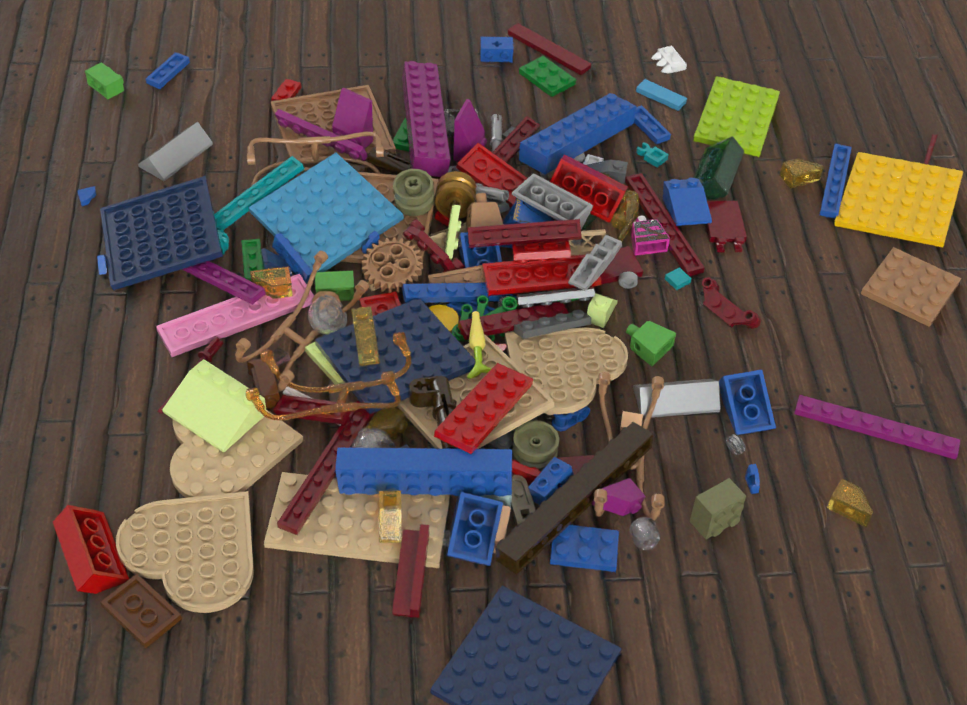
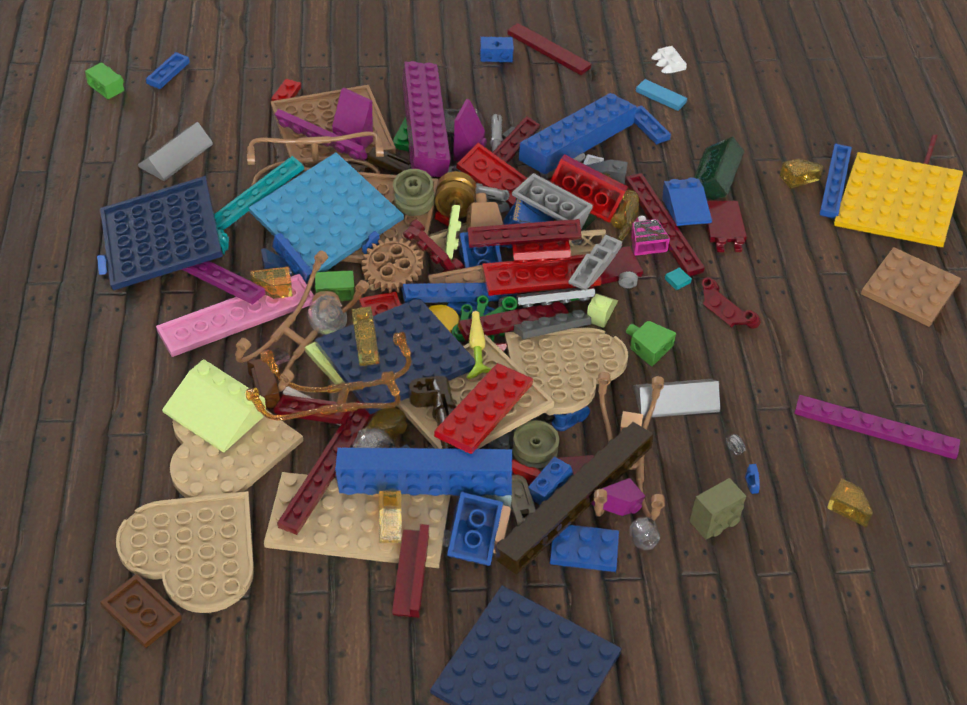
(86, 195): blue tile -> none
(89, 549): red slope -> none
(207, 355): dark red piece -> none
(251, 256): green tile -> none
(547, 76): green plate -> none
(652, 155): teal plate -> none
(738, 112): lime plate -> none
(747, 402): blue slope -> none

